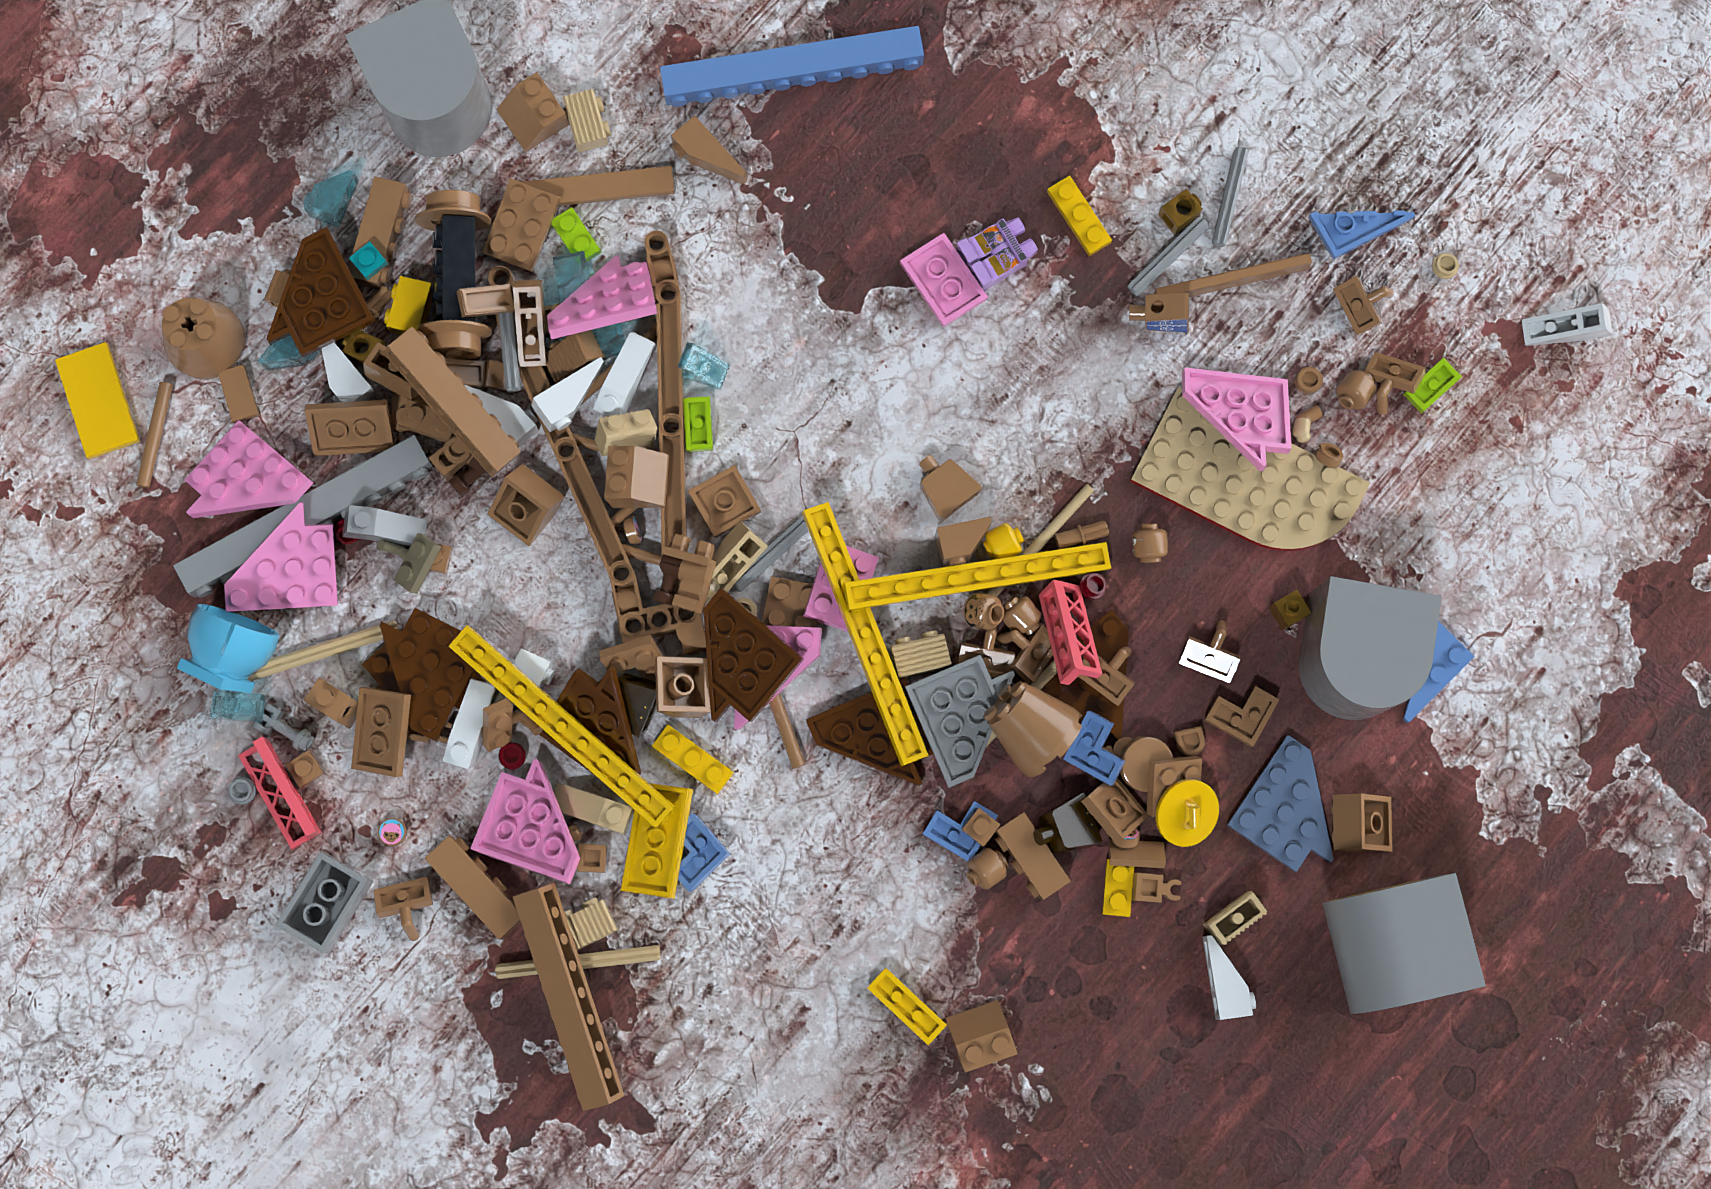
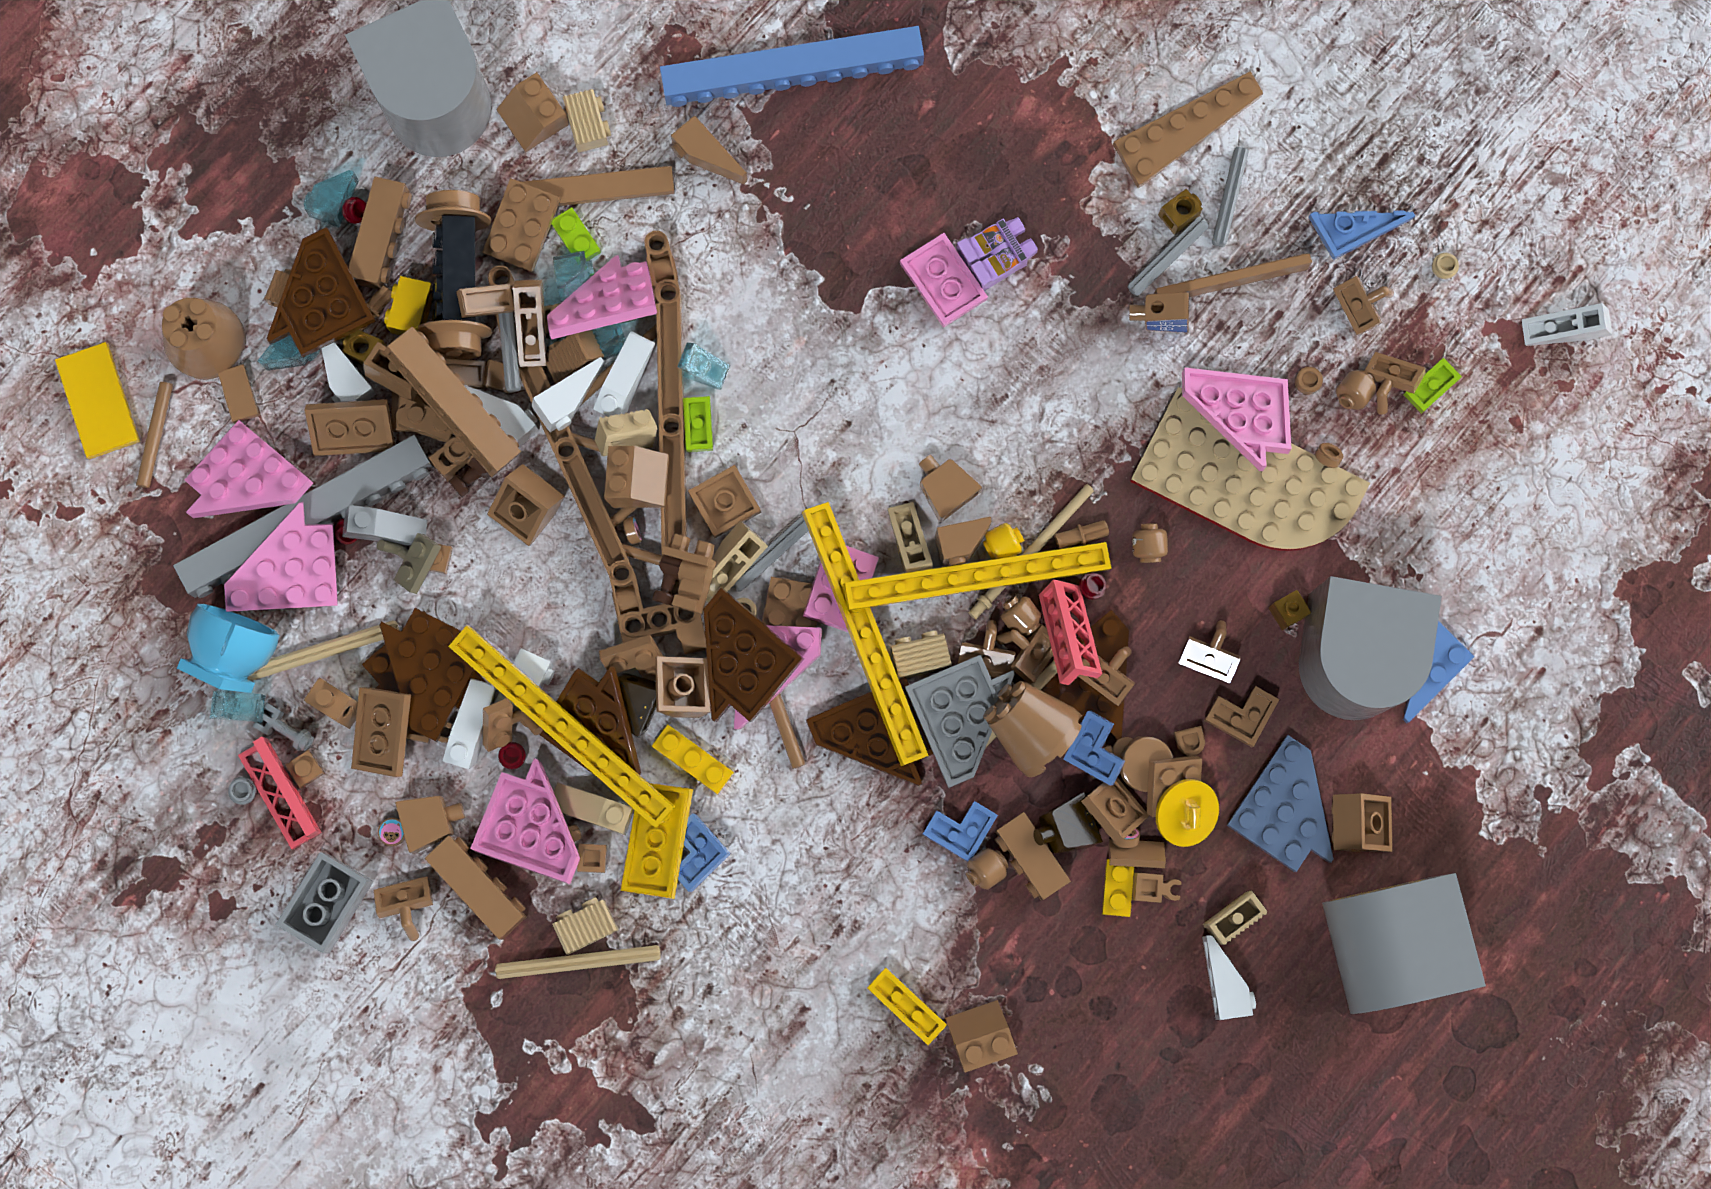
(353, 210): none -> dark red plate
(368, 260): teal plate -> none
(427, 821): none -> medium nougat torso
(568, 997): medium nougat brick -> none
(909, 538): none -> tan slope
(980, 827): medium nougat plate -> none
(983, 611): medium nougat head -> none
(1079, 216): yellow plate -> none
(1172, 135): none -> medium nougat wing
(1303, 422): tan arm -> none

